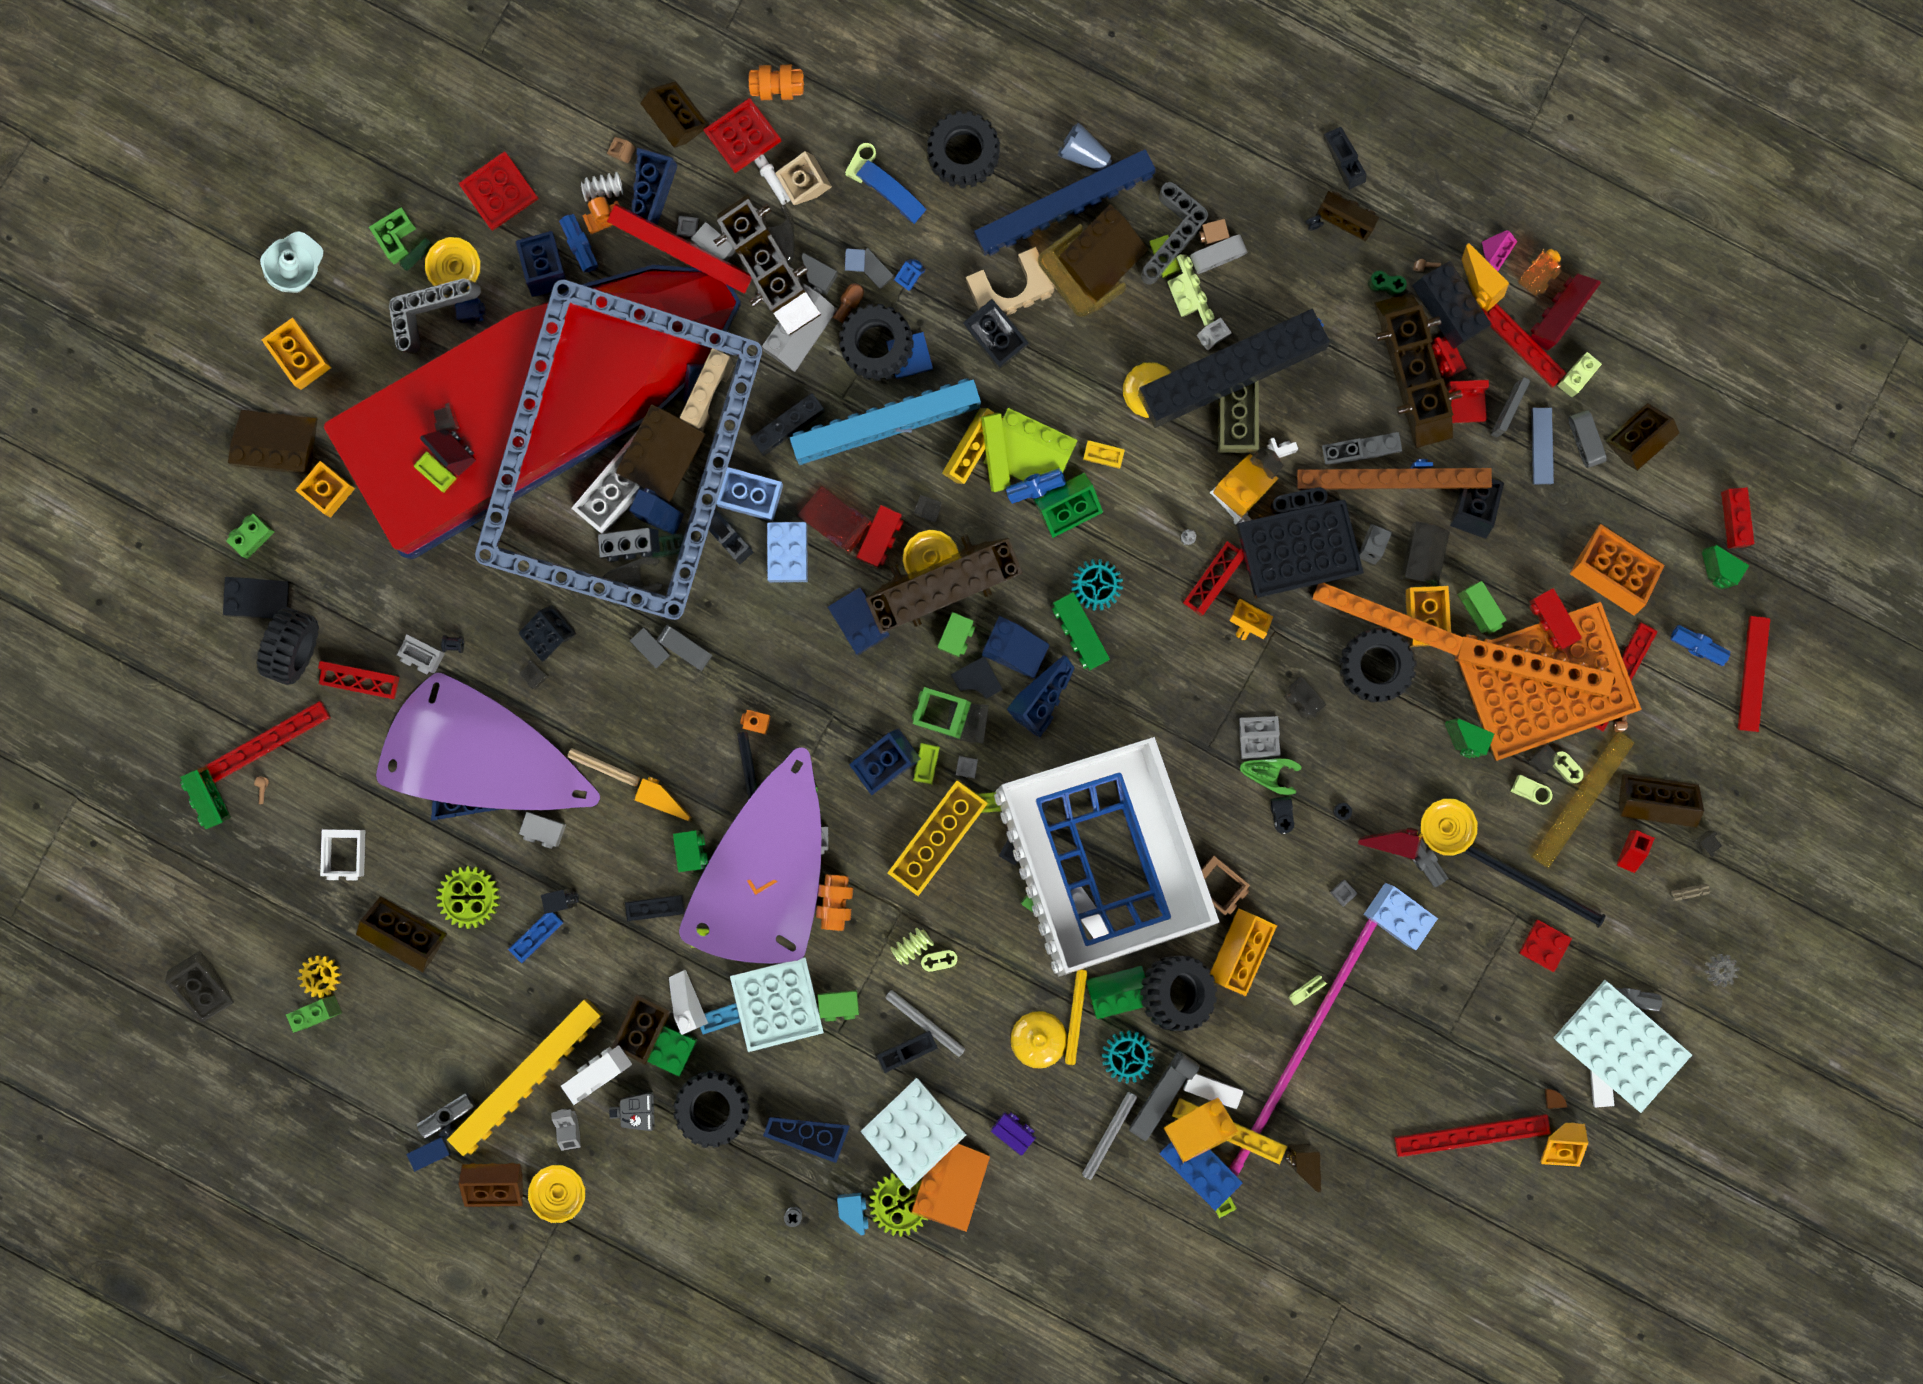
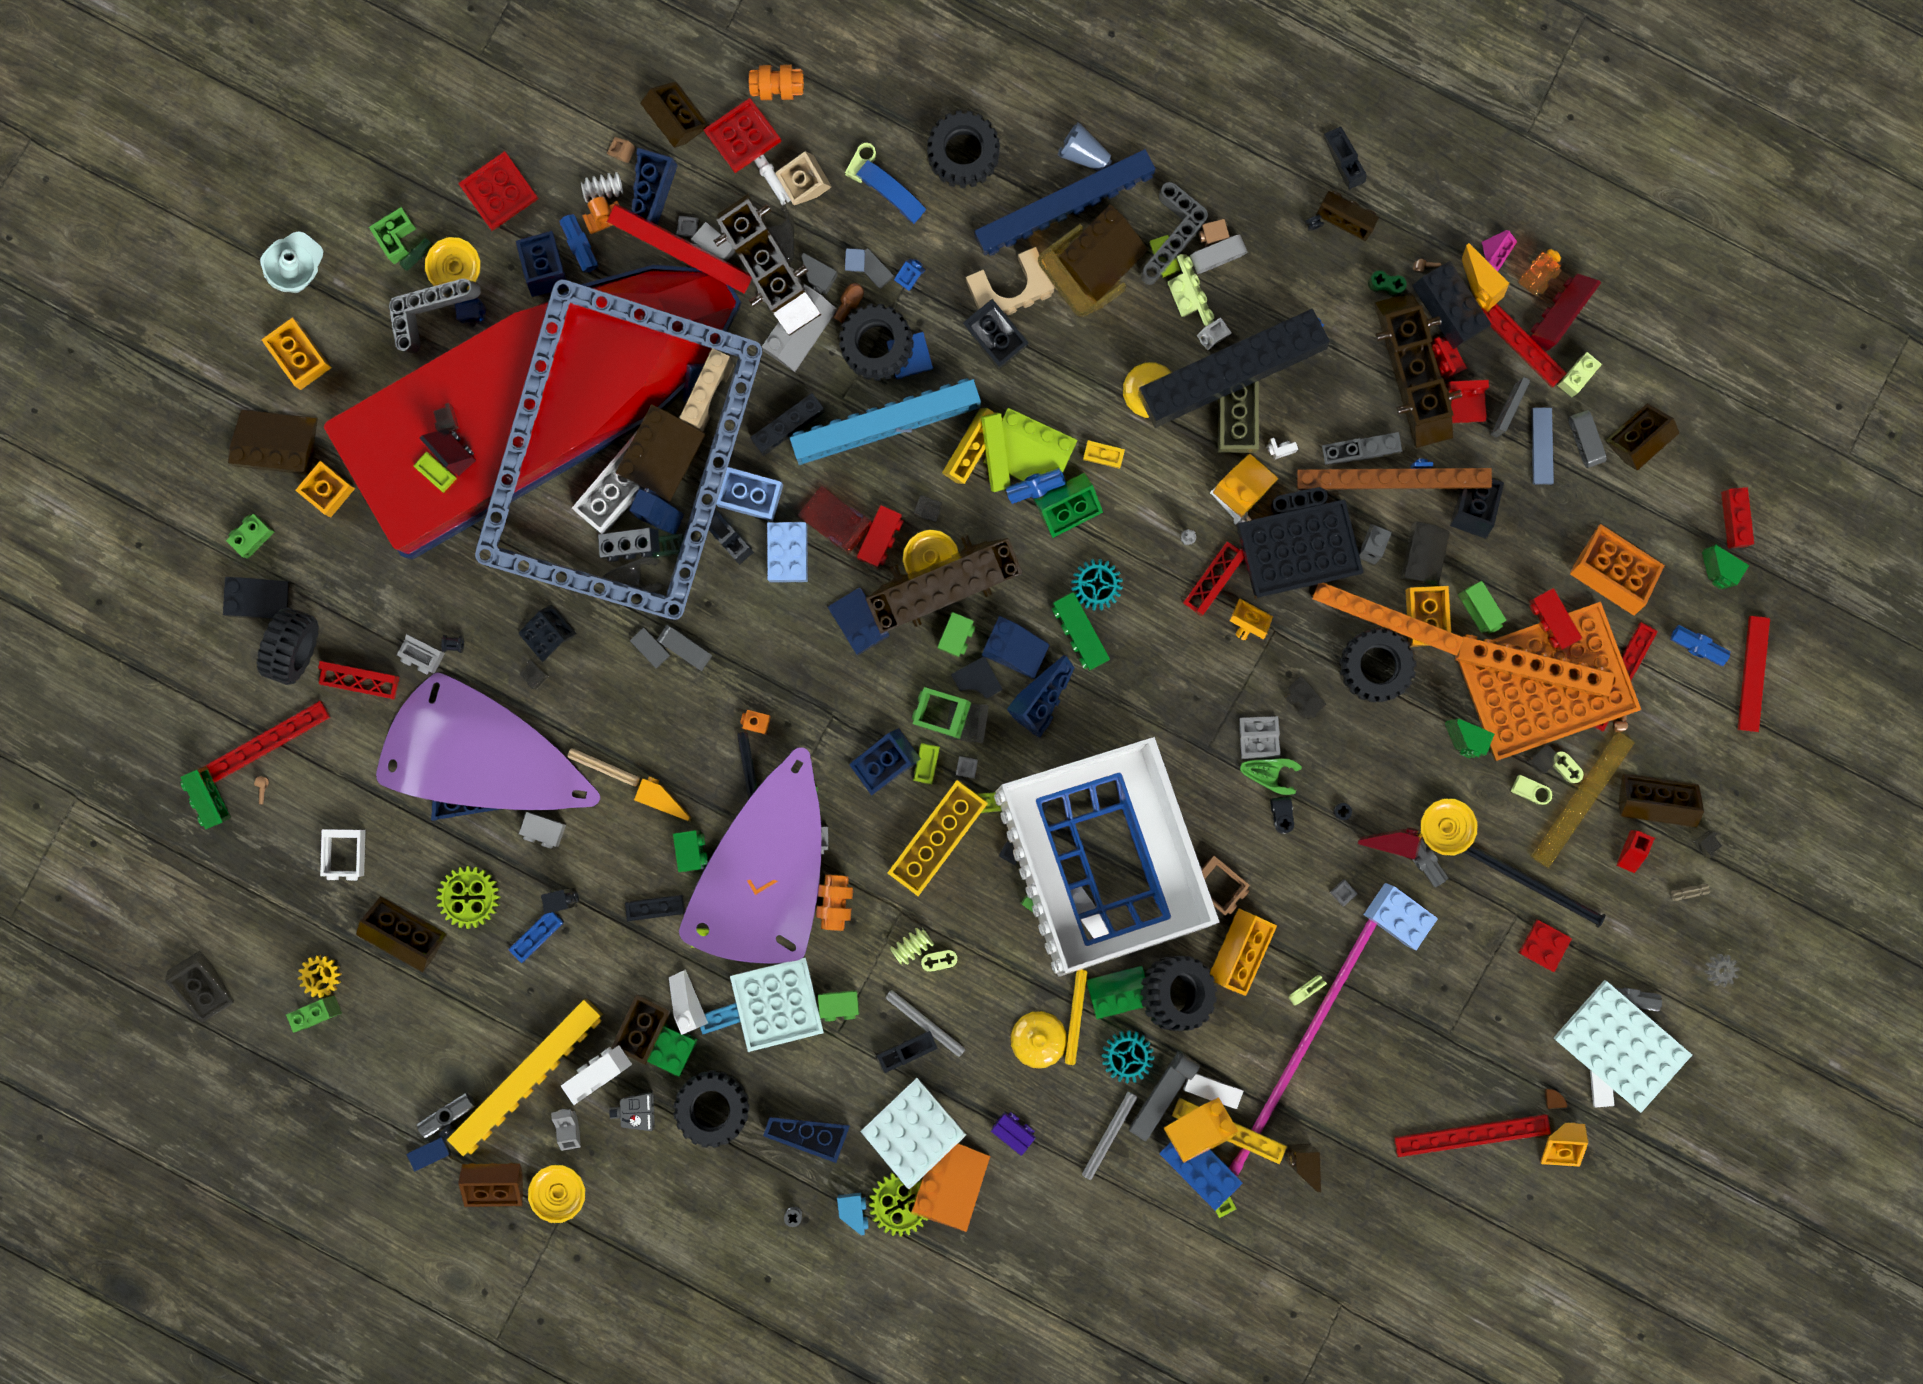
(1267, 460): clear smoke panel -> none

